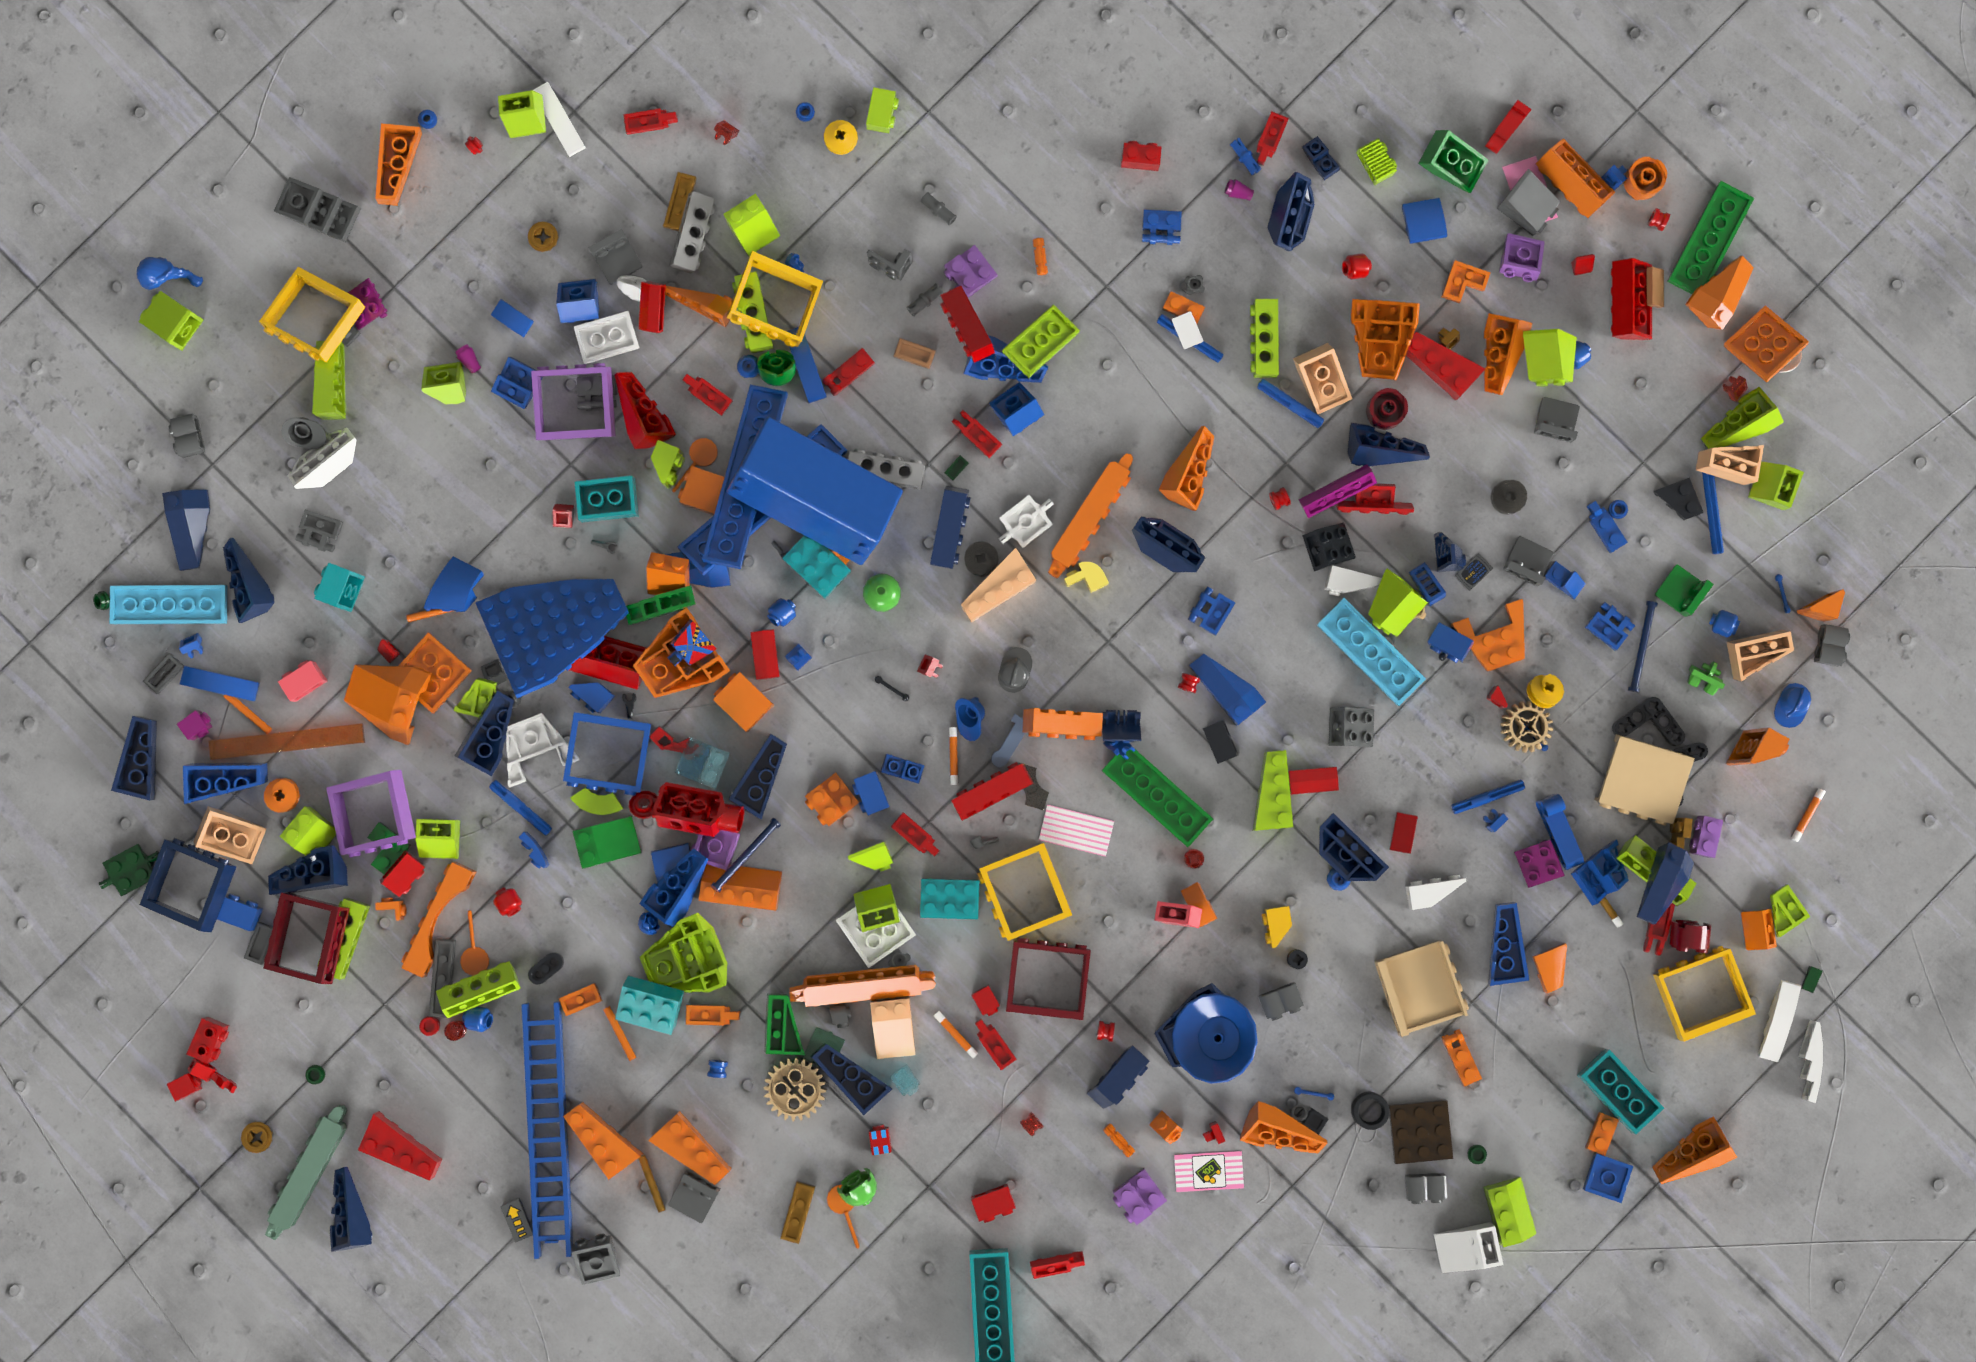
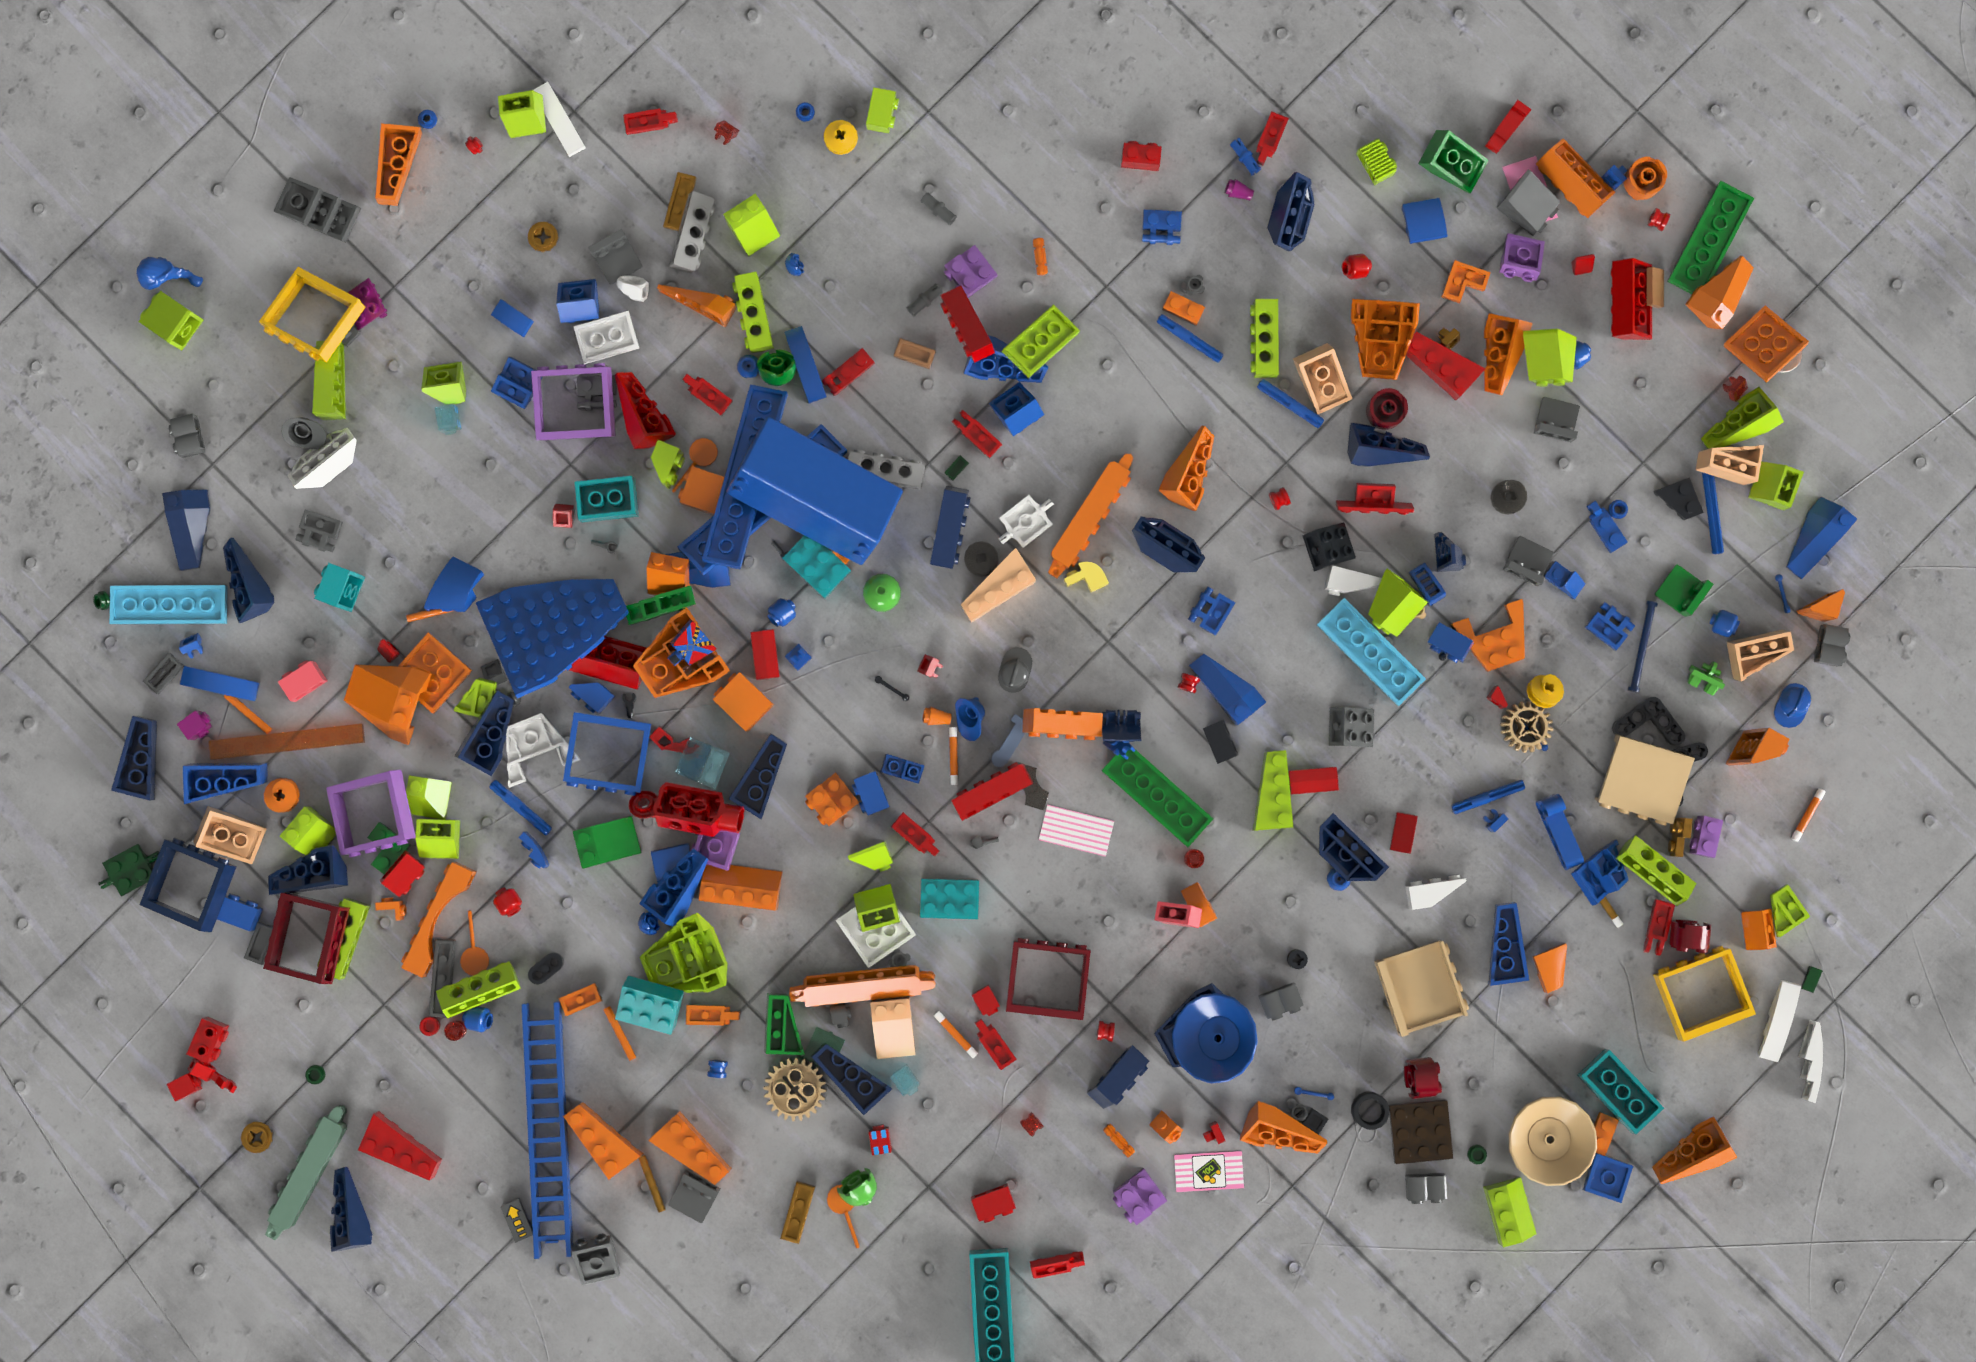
(428, 796): none -> lime slope
(448, 419): none -> clear light blue brick
(467, 358): magenta cone -> none
(596, 803): lime tile -> none
(652, 307): red piece -> none
(745, 855): dark blue bar -> none
(788, 274): yellow window -> none
(902, 260): dark grey bracket -> none
(936, 717): none -> orange cone
(997, 911): yellow window -> none
(1187, 330): white sticker -> none
(1278, 923): yellow slope -> none
(1320, 158): dark blue slope -> none
(1337, 491): magenta fence -> none
(1422, 1077): none -> dark red brick
(1461, 1058): orange plate -> none
(1468, 1248): white slope -> none
(1474, 572): sticker -> none
(1539, 863): magenta hinge -> none
(1571, 1144): none -> tan dish
(1667, 878): dark blue wedge -> none
(1823, 528): none -> blue wedge

